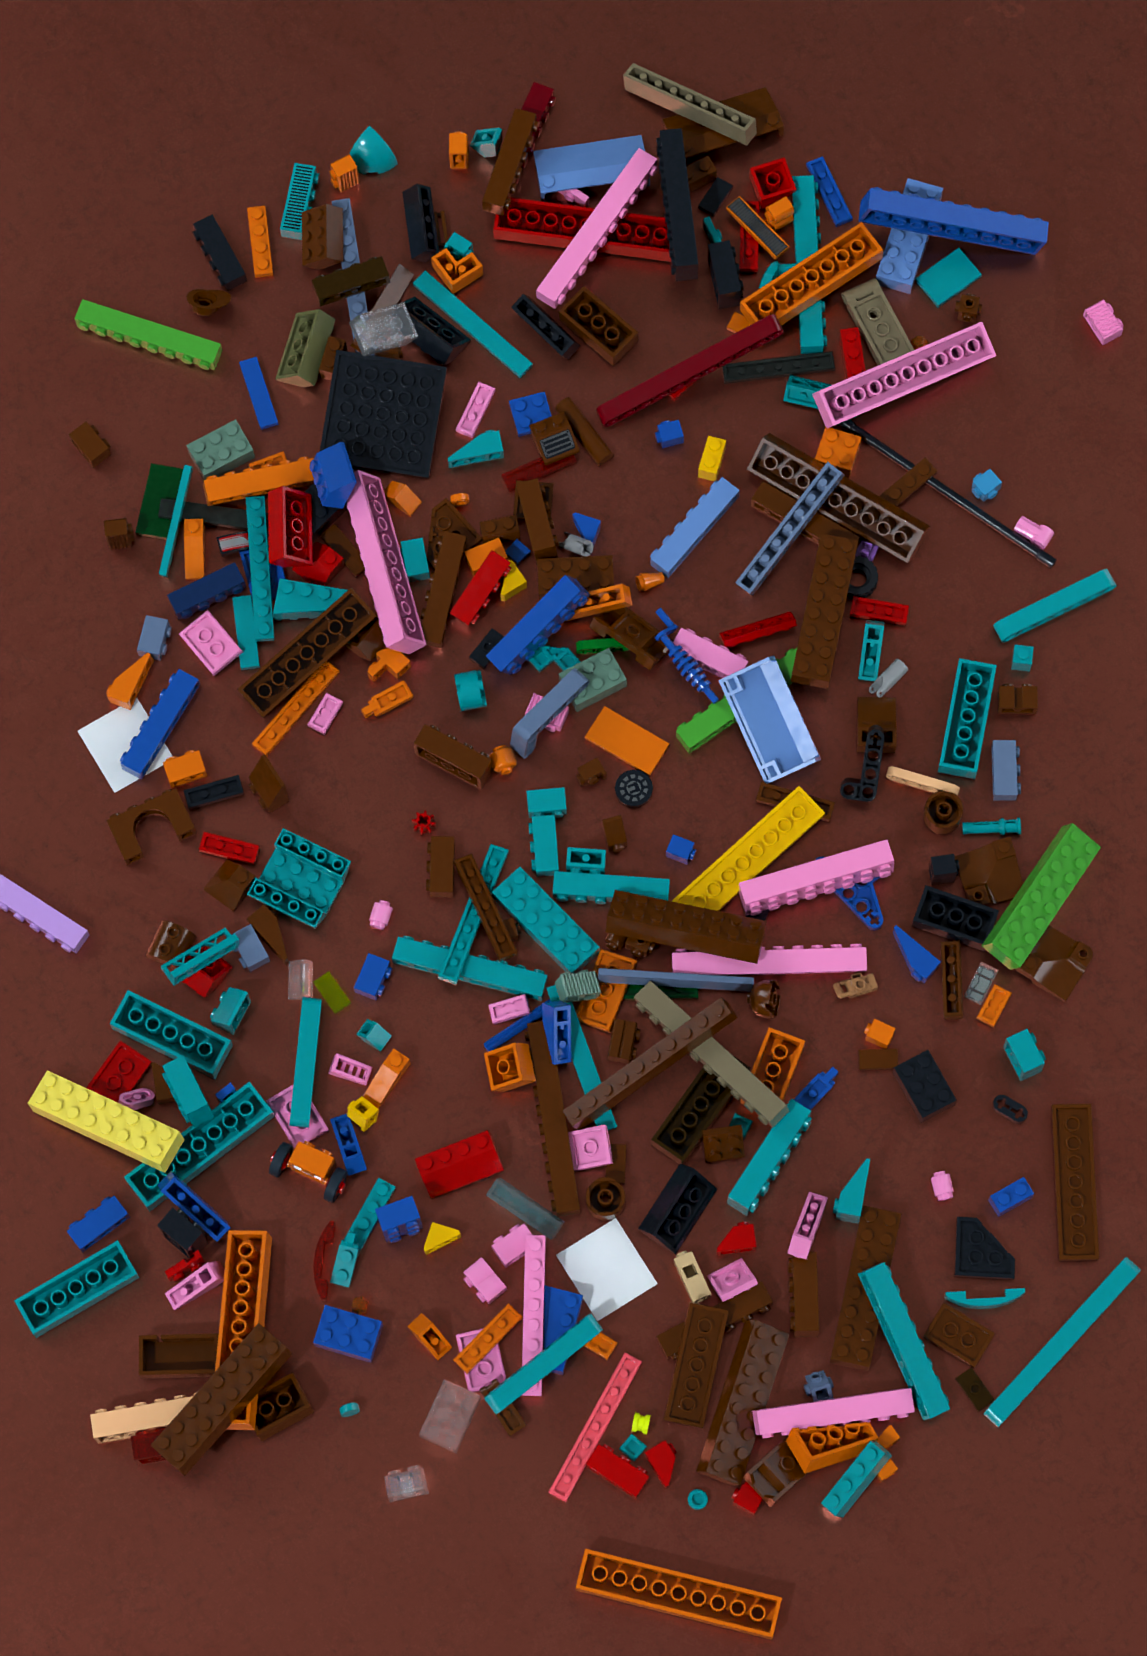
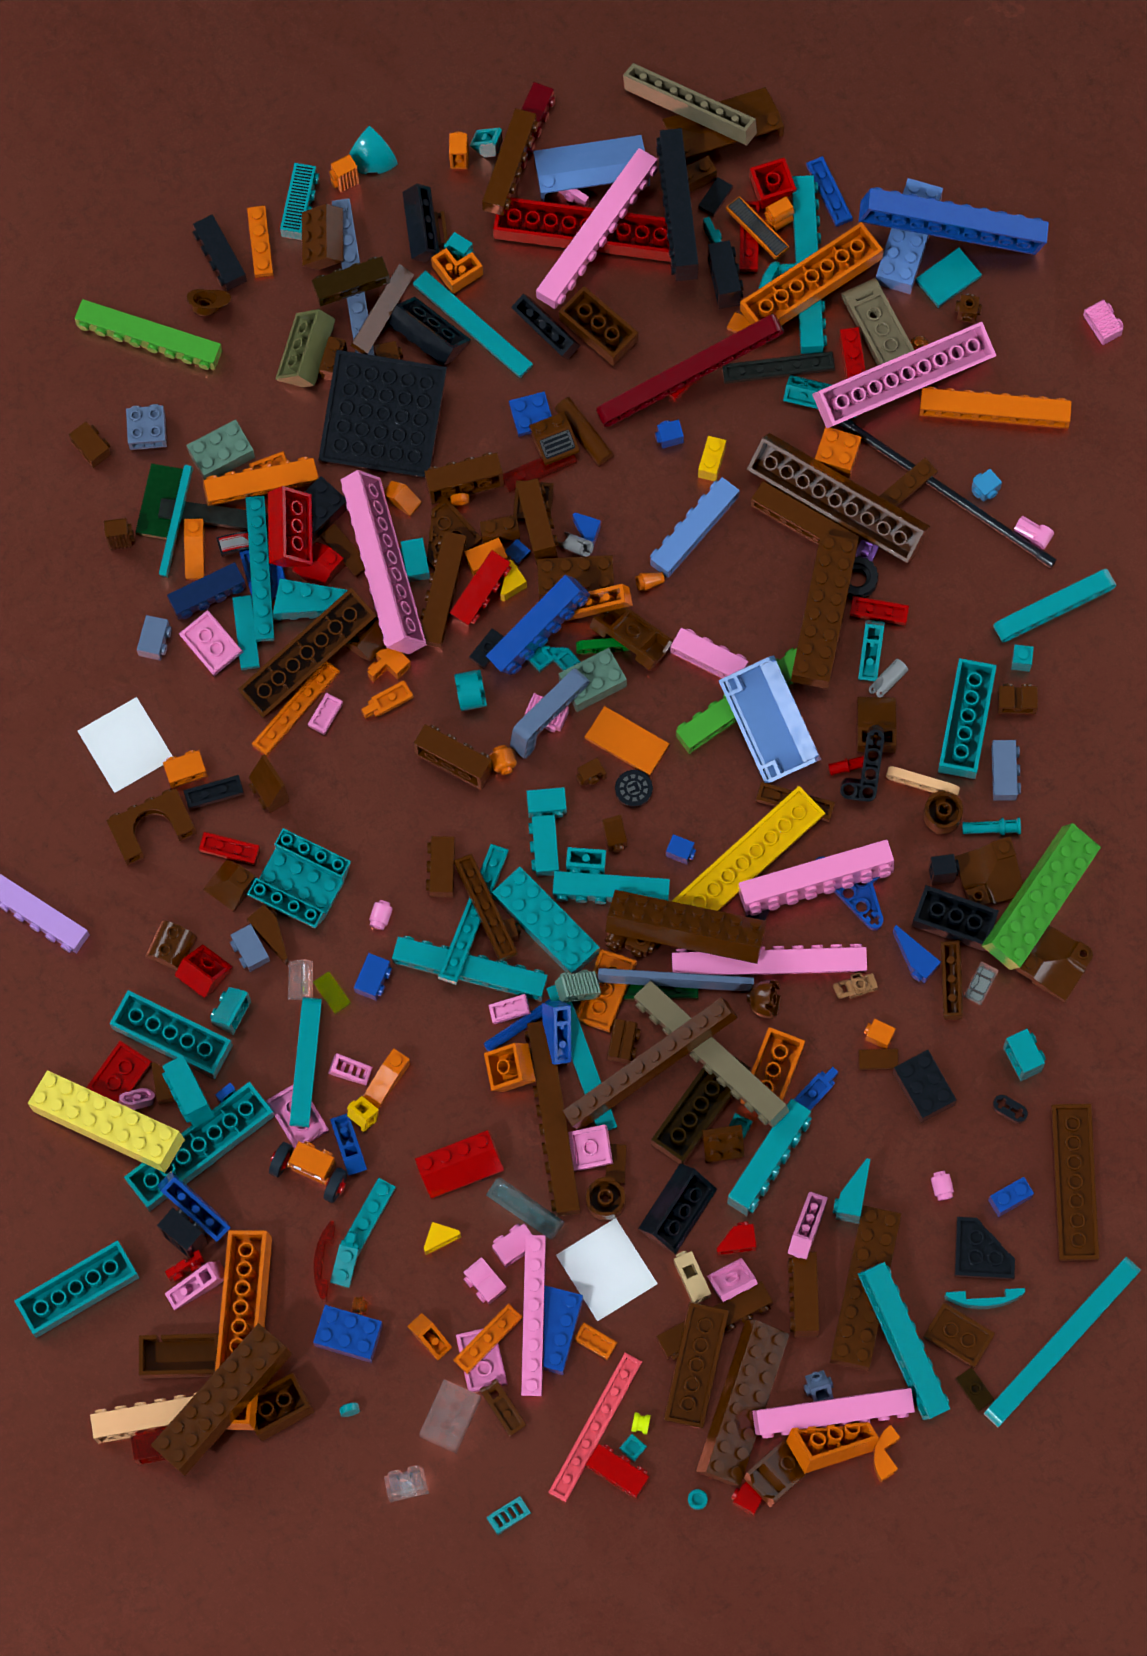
(97, 1223): blue brick -> none
(128, 684): orange slope -> none
(146, 427): none -> sand blue brick
(159, 724): blue brick -> none
(200, 960): teal fence -> none
(258, 393): blue tile -> none
(333, 475): blue slope -> none
(374, 1034): teal brick -> none
(383, 329): clear brick -> none
(399, 1219): blue brick -> none
(426, 818): red gear -> none
(467, 477): none -> reddish brown brick
(475, 410): bright pink tile -> none
(482, 448): teal slope -> none
(491, 1518): none -> teal slope
(543, 1363): teal beam -> none
(662, 1461): red slope -> none
(678, 1594): orange brick -> none
(684, 663): blue piece -> none
(758, 629): red plate -> none
(790, 528): sand blue brick -> none
(845, 765): none -> red axle
(856, 1479): teal brick -> none
(994, 1005): orange plate -> none
(995, 407): none -> orange brick

